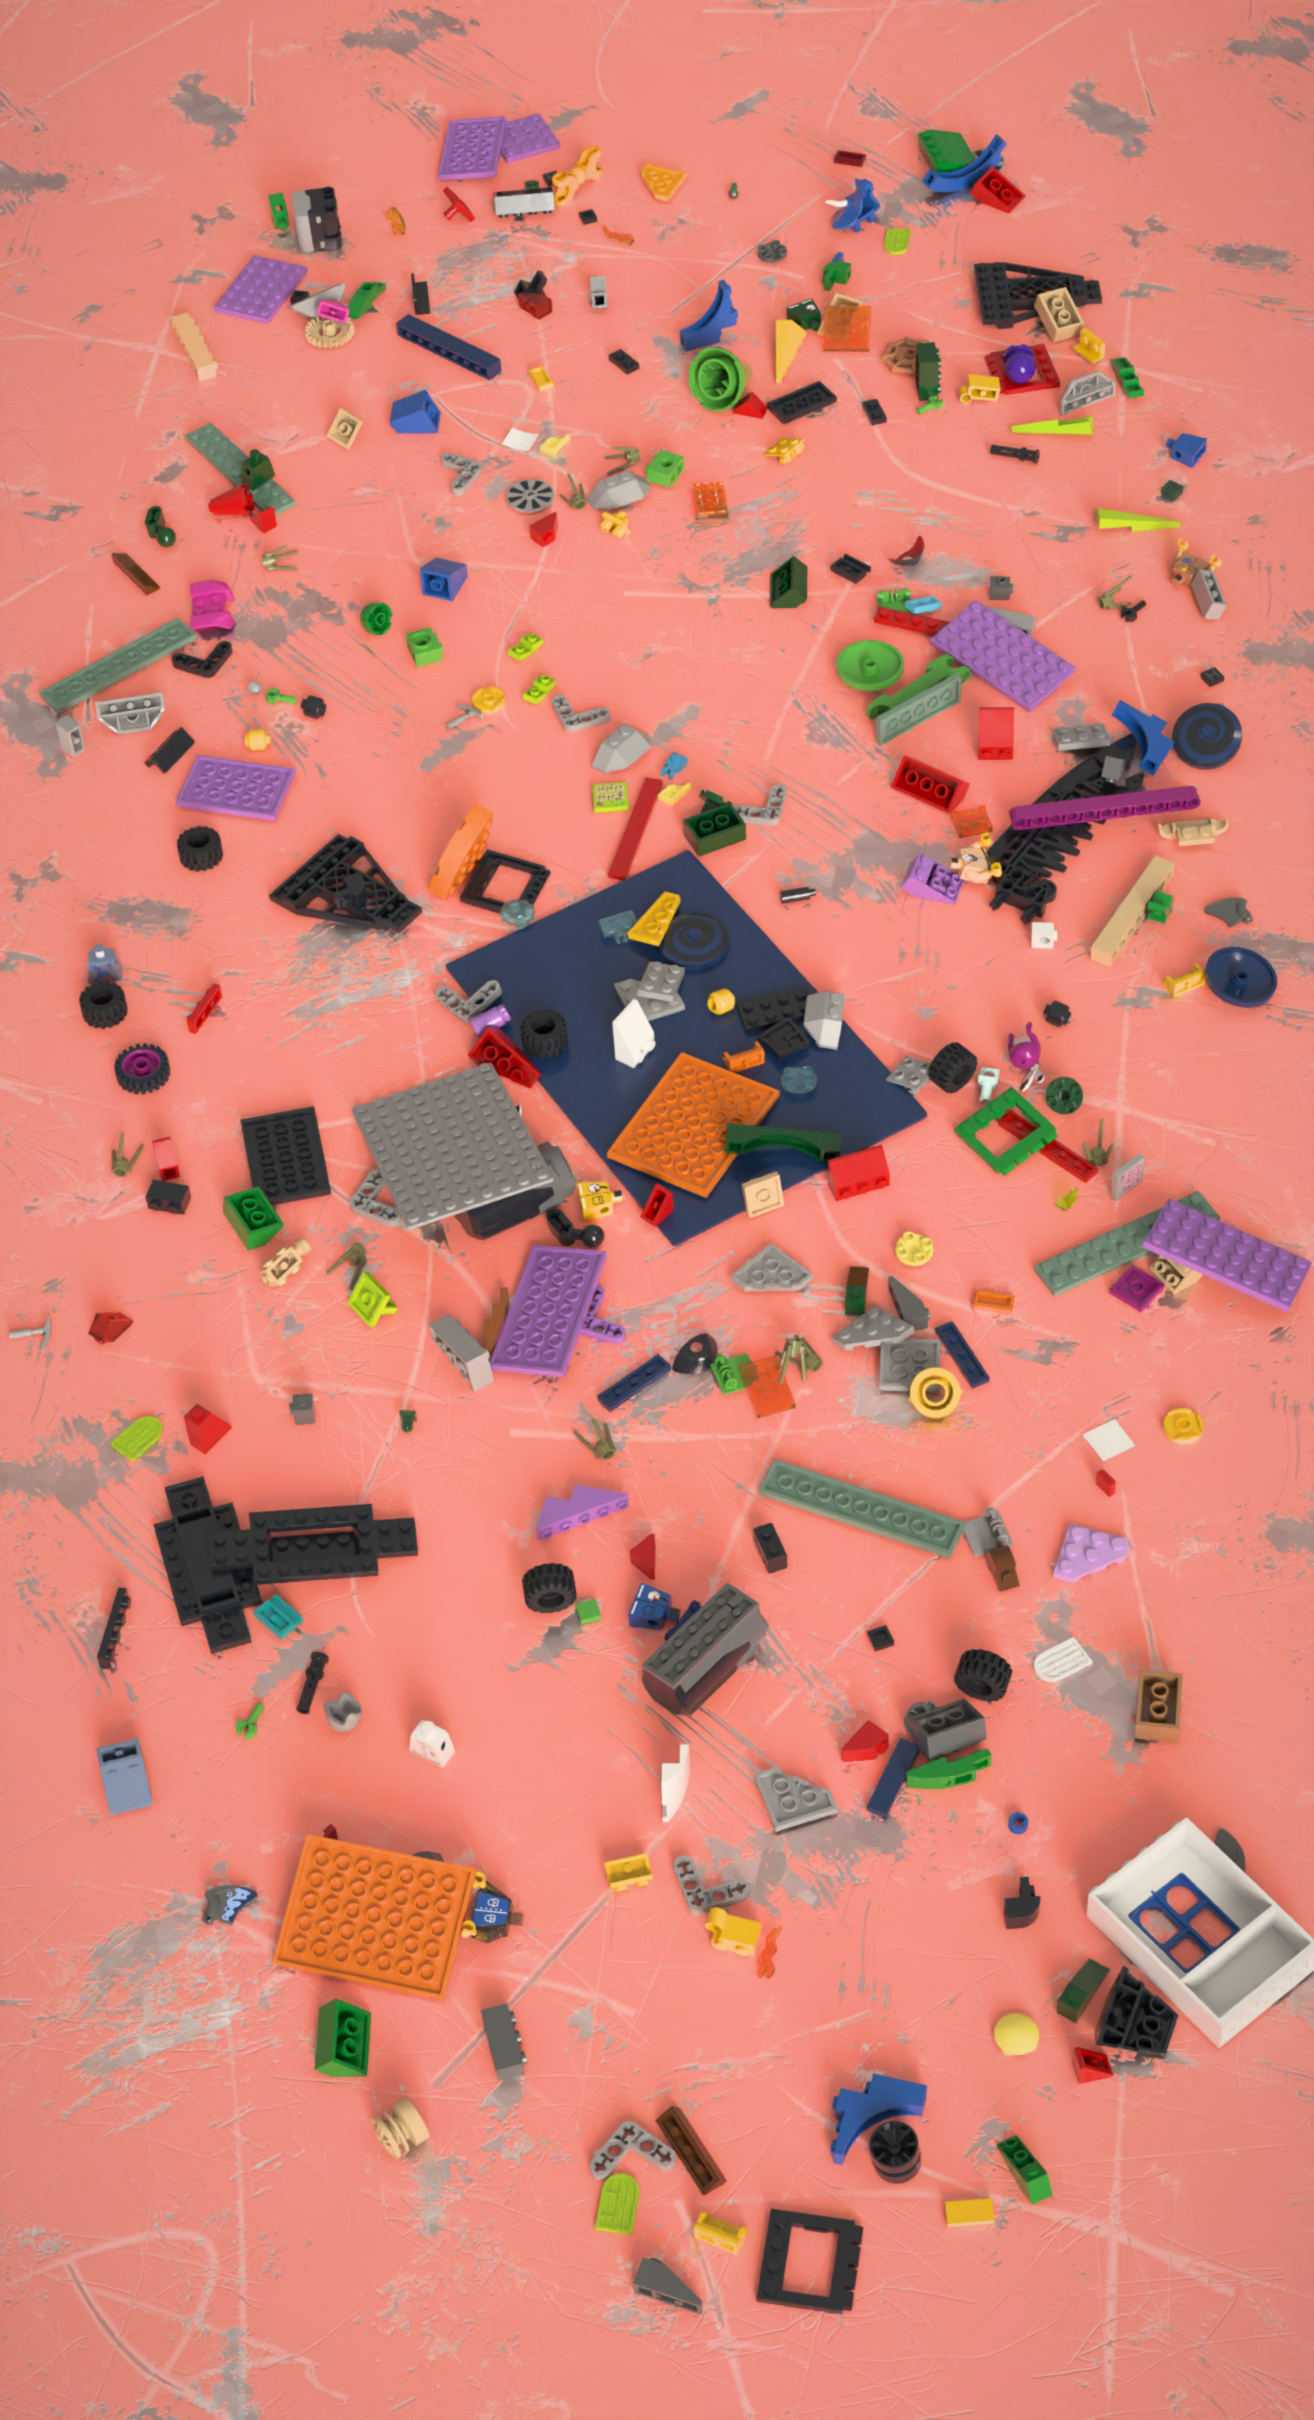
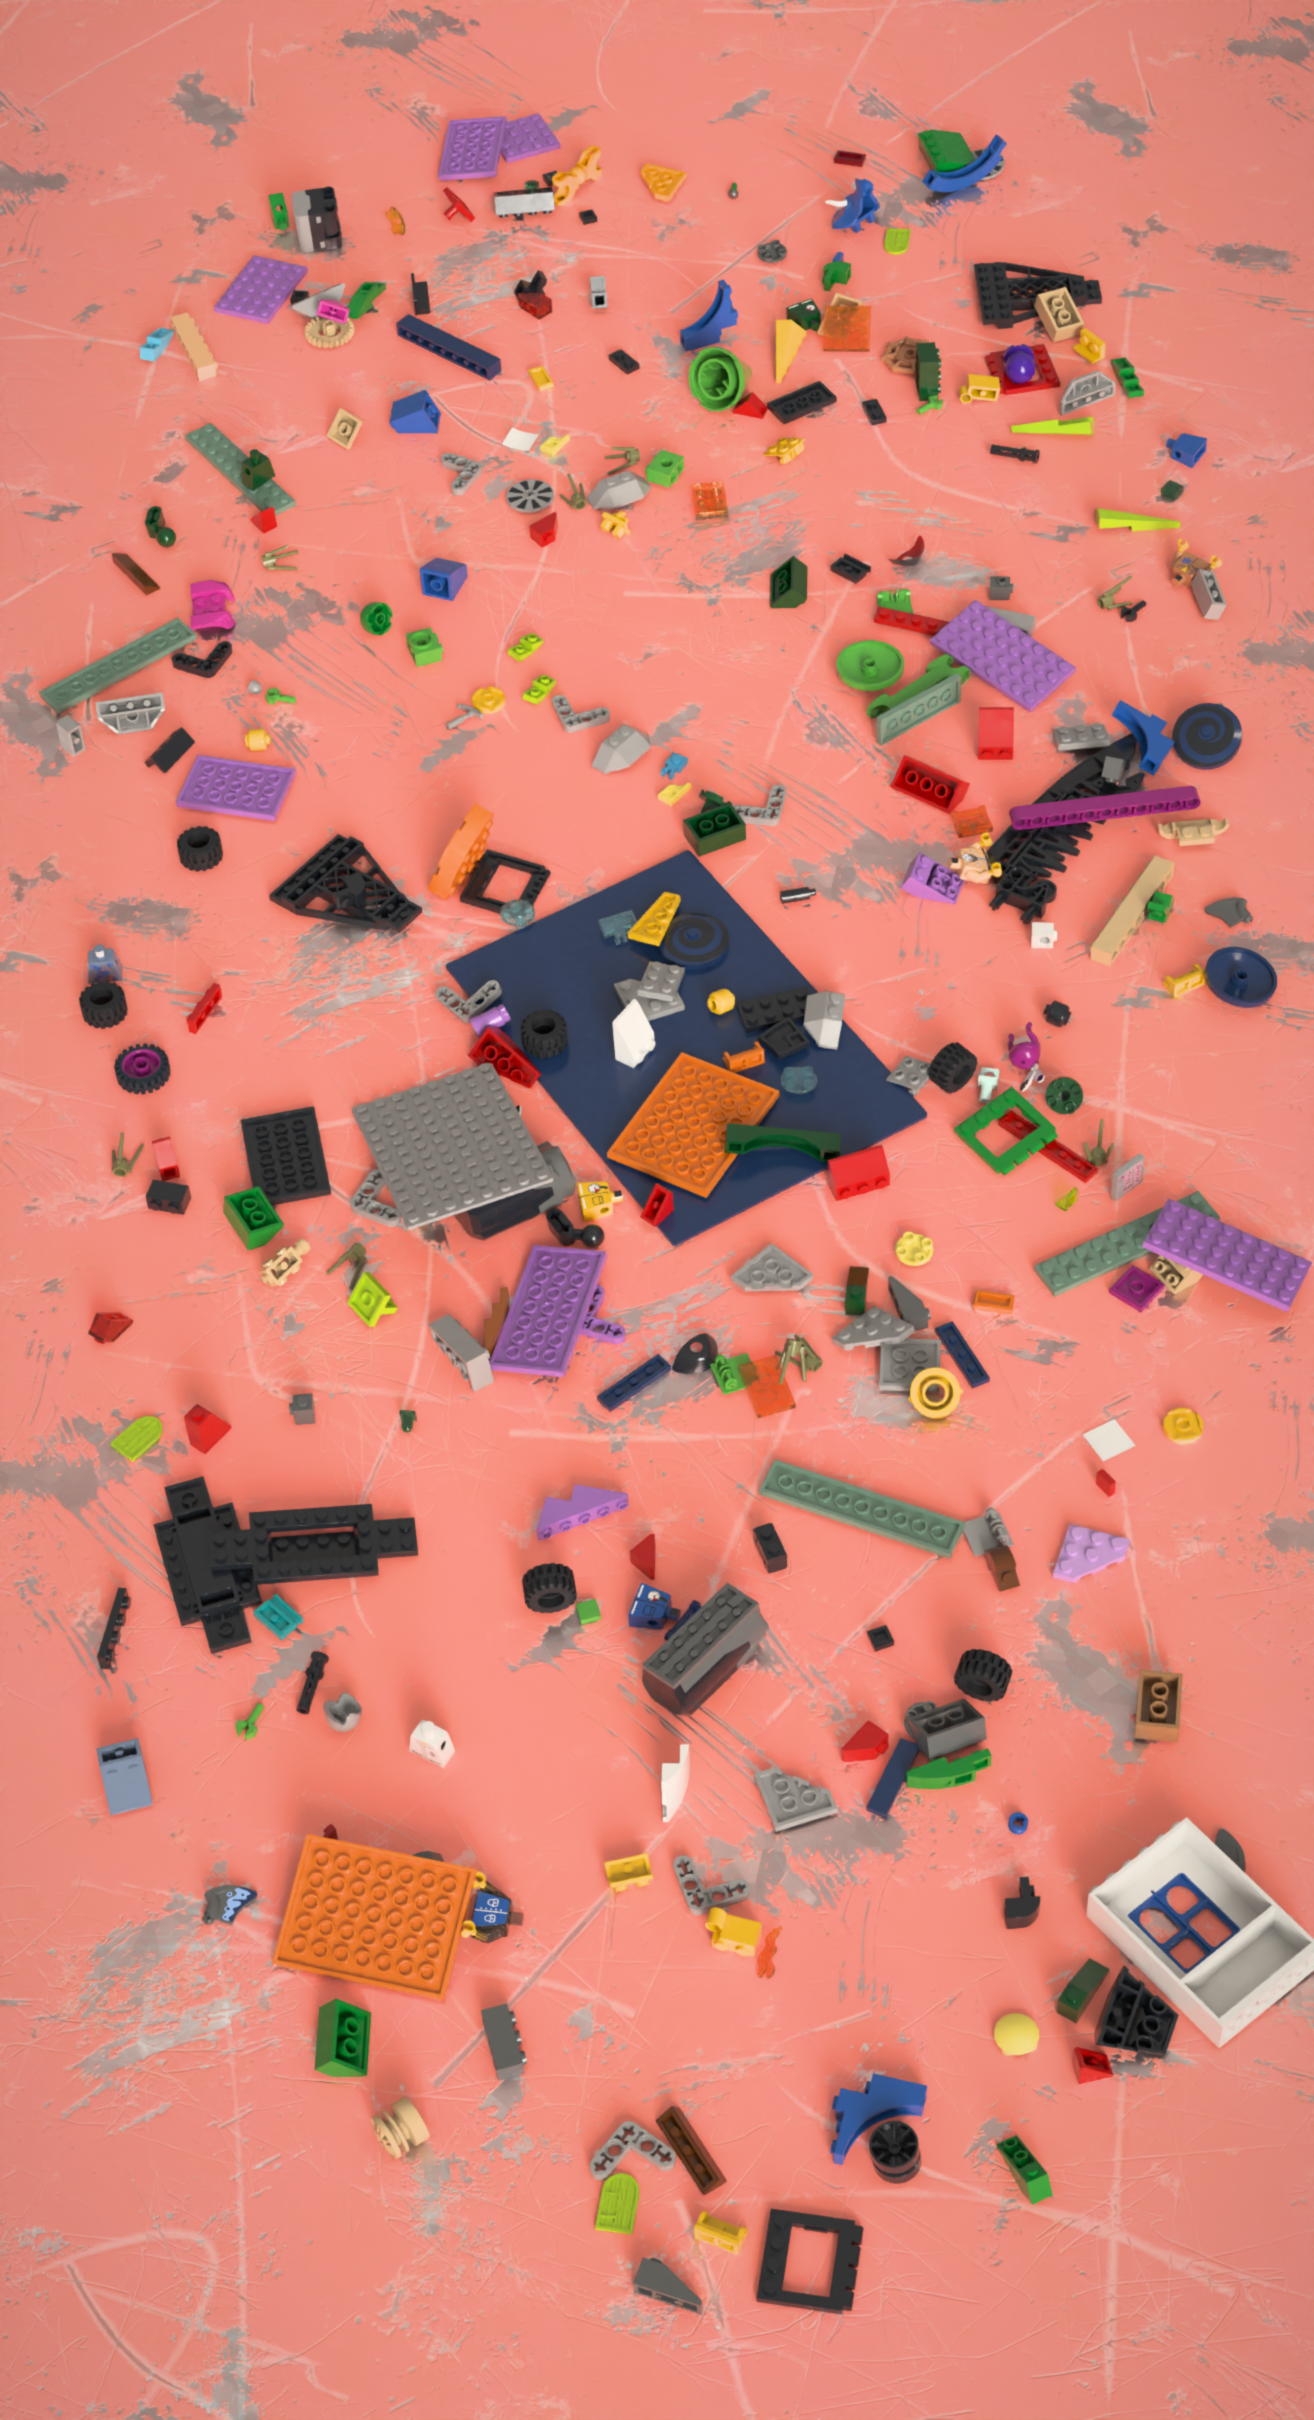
(29, 1332): light grey piece -> none
(156, 344): none -> medium azure slope
(233, 502): cone -> none
(313, 707): black head -> none
(605, 1447): olive plant -> none
(610, 797): lime tile -> none
(628, 238): clear orange hair -> none
(635, 829): red tile -> none
(762, 1194): tan tile -> none
(924, 604): medium azure plate -> none
(969, 2212): yellow tile -> none
(997, 191): red slope -> none
(1061, 1661): white window -> none
(1212, 677): black tile -> none

